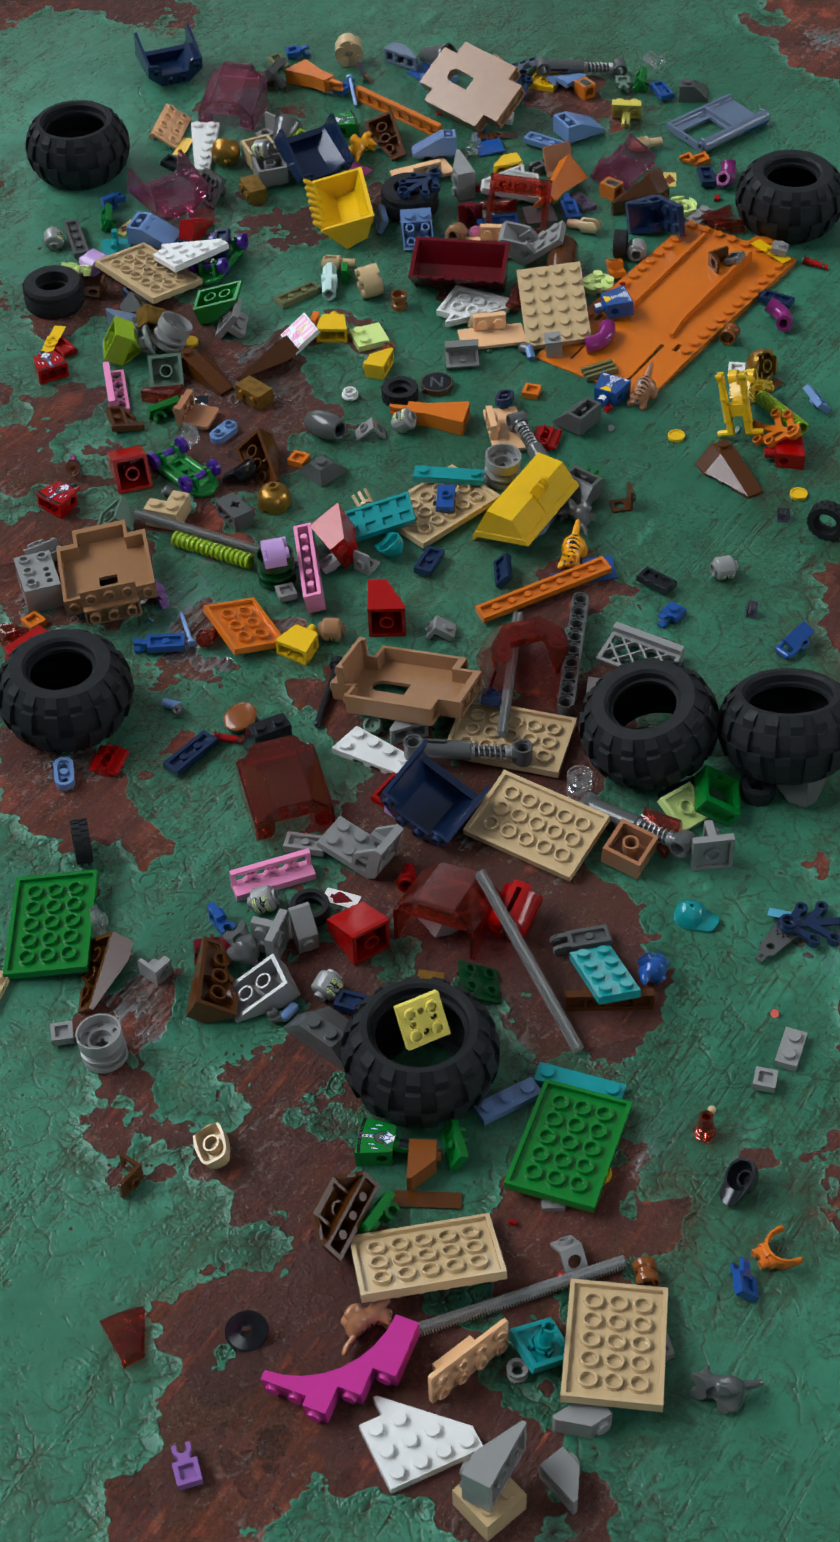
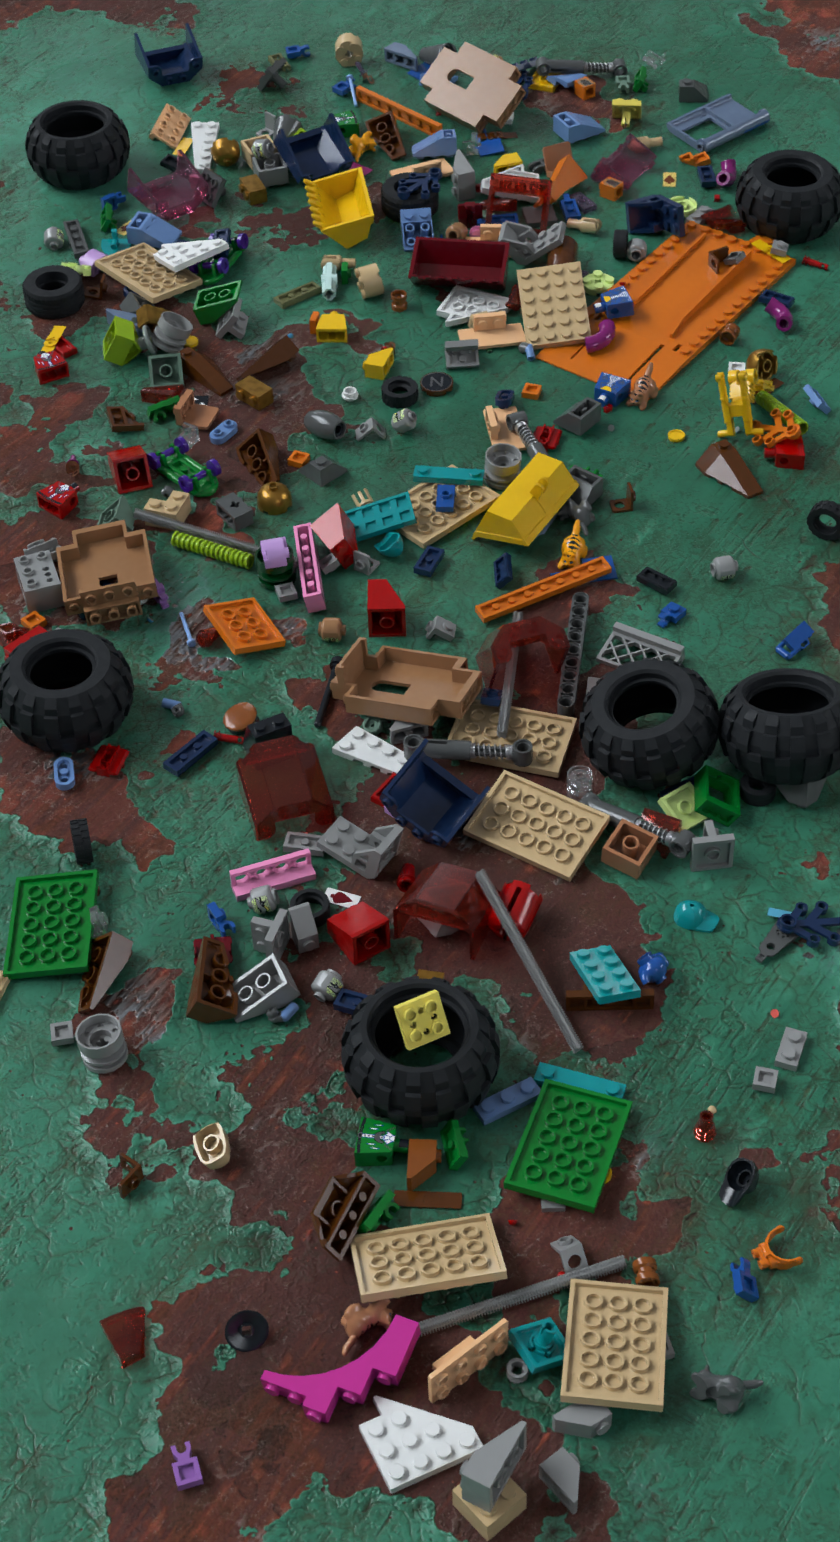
(113, 392): bright pink fence -> none
(156, 970): light grey panel -> none
(160, 643): blue plate -> none
(193, 228): red slope -> none
(235, 91): clear pink windscreen -> none
(241, 472): black cap -> none
(243, 945): dark grey animal -> none
(298, 643): yellow torso -> none
(301, 332): tile -> none
(311, 76): orange piece -> none
(321, 1032): dark grey wedge -> none
(368, 337): yellowish green plate -> none
(381, 219): medium blue plate -> none
(444, 416): orange piece -> none
(480, 981): dark green hinge -> none
(539, 140): medium blue plate -> none
(553, 344): light grey brick -> none
(580, 939): dark grey hinge -> none
(593, 371): olive tile -> none
(615, 267): orange slope -> none
(652, 184): reddish brown wedge -> none
(661, 90): blue plate -> none
(751, 609): piece -> none
(783, 514): piece -> none
(798, 494): yellow piece -> none

